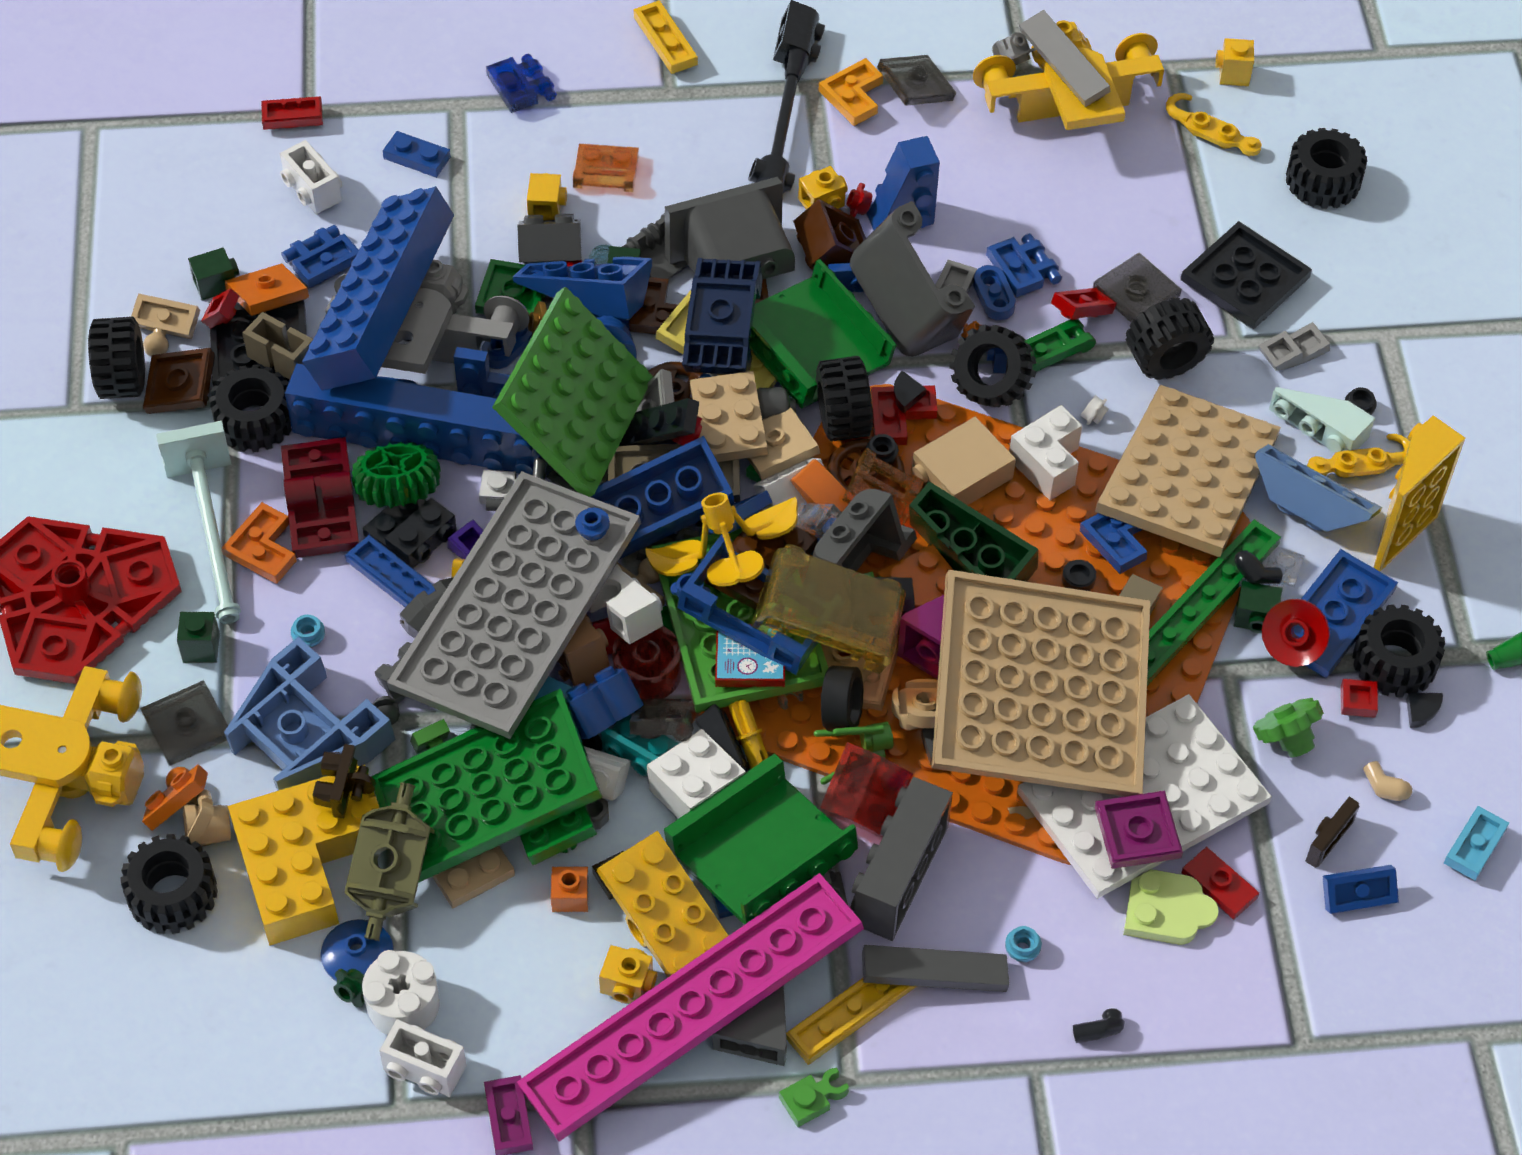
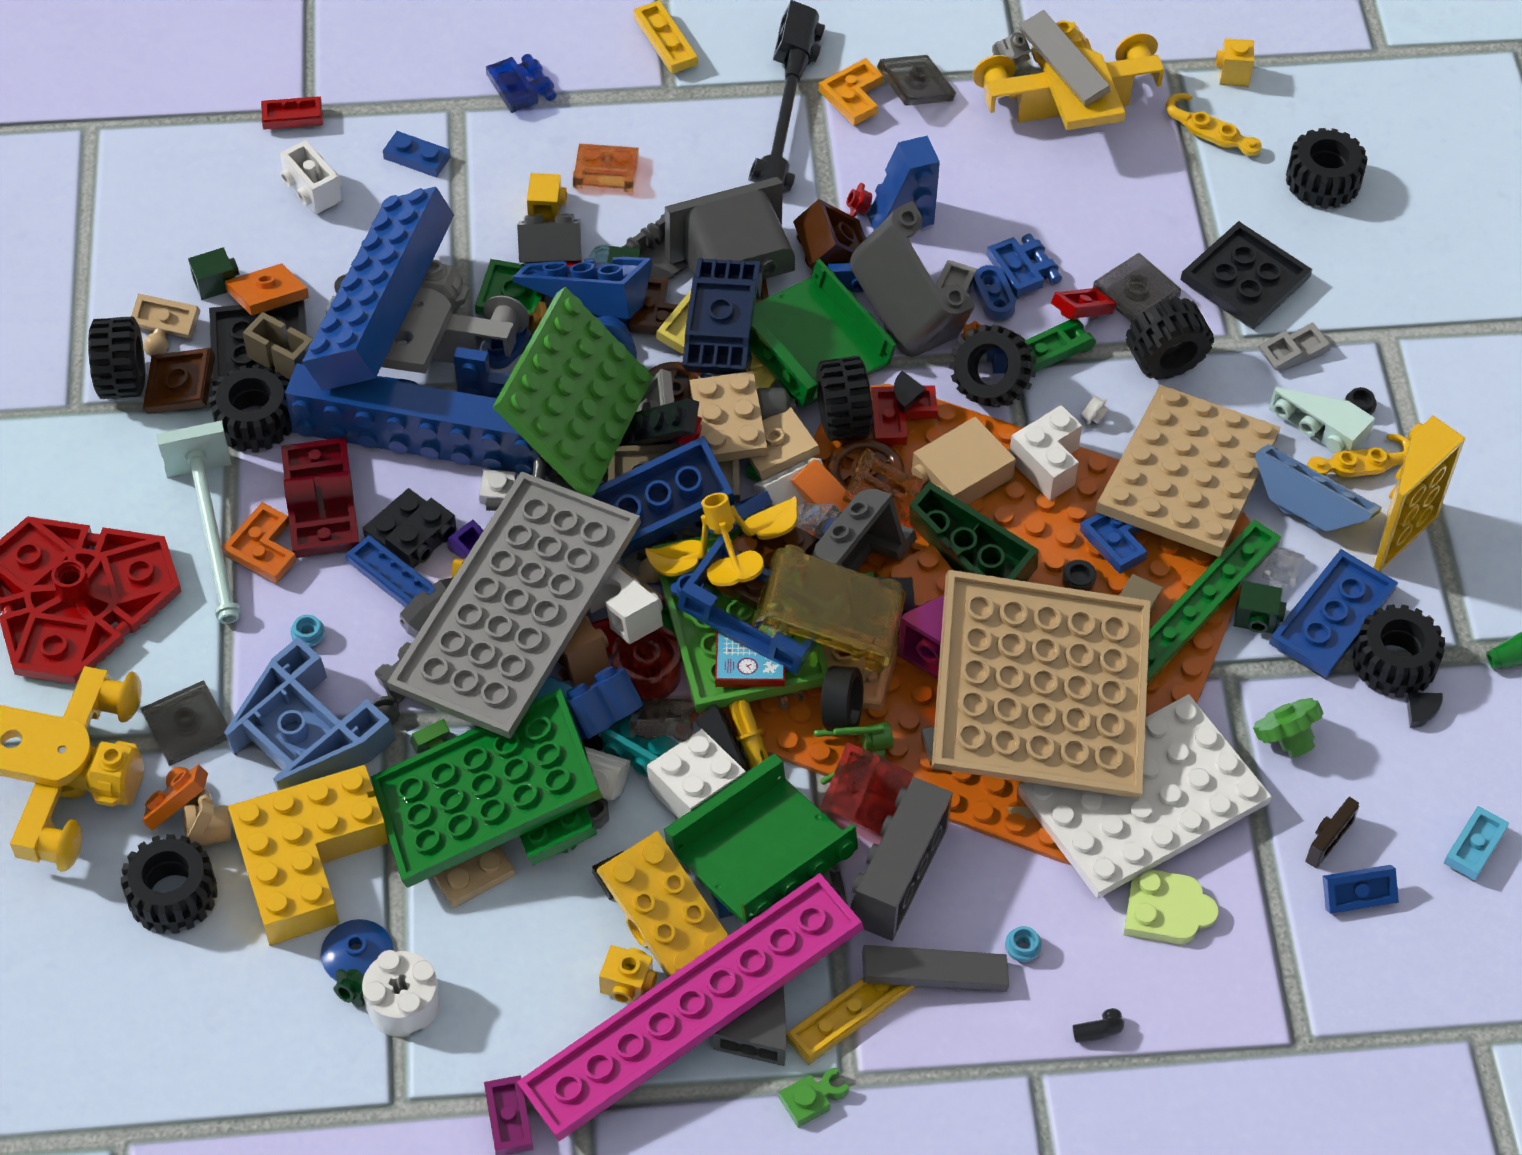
(198, 637): dark green brick -> none
(221, 309): red plate -> none
(330, 255): blue plate -> none
(343, 768): dark brown hips -> none
(391, 889): olive plate -> none
(396, 474): green gear -> none
(422, 1058): white brick -> none
(569, 889): orange plate -> none
(594, 530): blue plate -> none
(822, 185): yellow brick -> none
(884, 443): black plate -> none
(915, 704): tan plate -> none
(1138, 829): magenta plate -> none
(1221, 882): red plate -> none
(1254, 570): black arm -> none
(1280, 636): red dish -> none
(1359, 698): red plate -> none
(1387, 786): tan arm -> none

